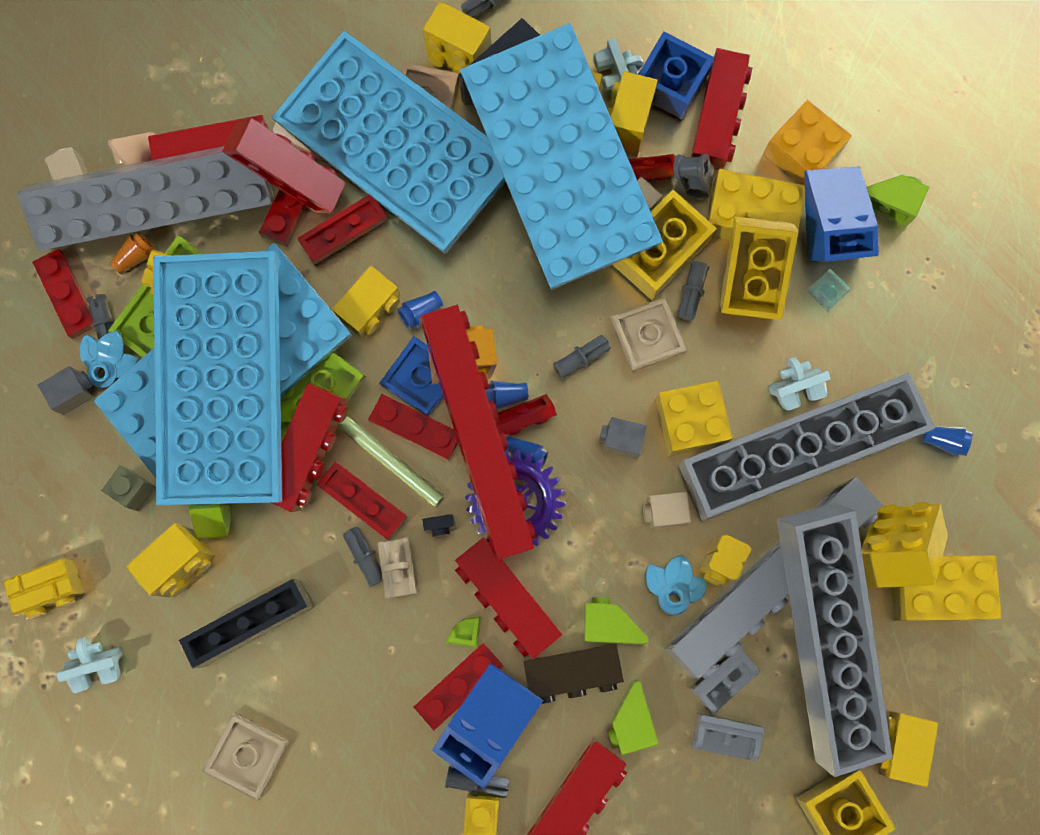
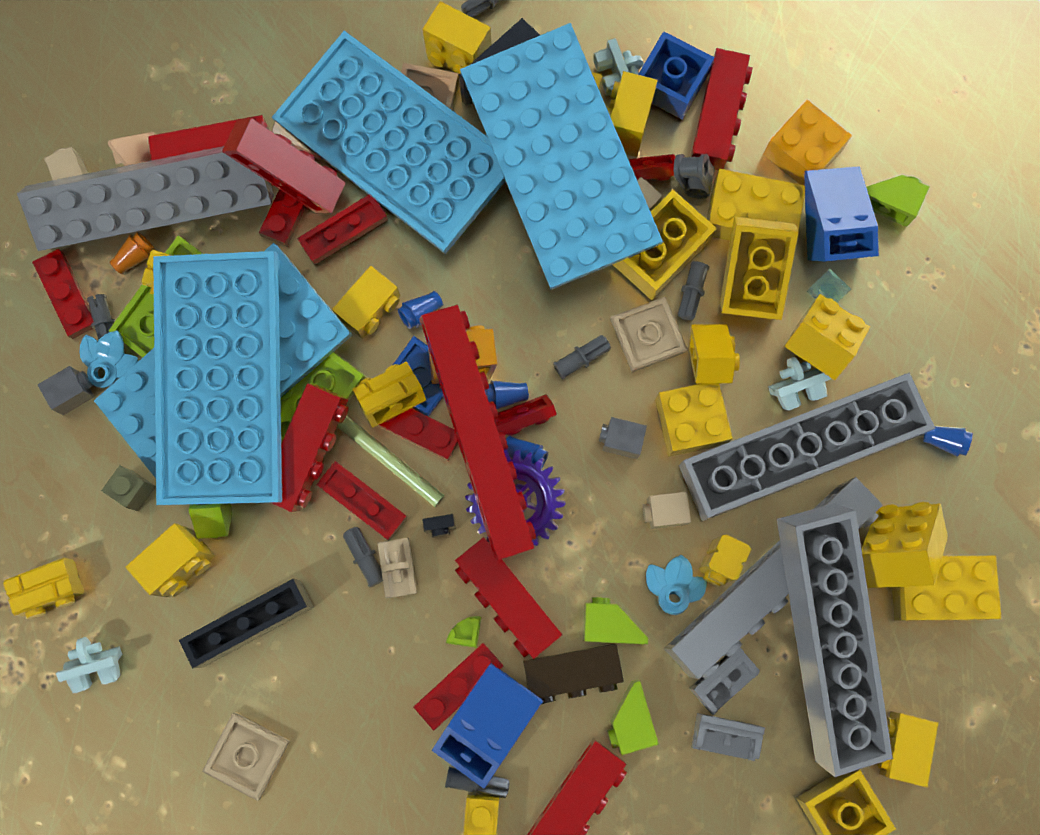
(389, 393): none -> yellow brick
(713, 353): none -> yellow brick
(827, 336): none -> yellow brick

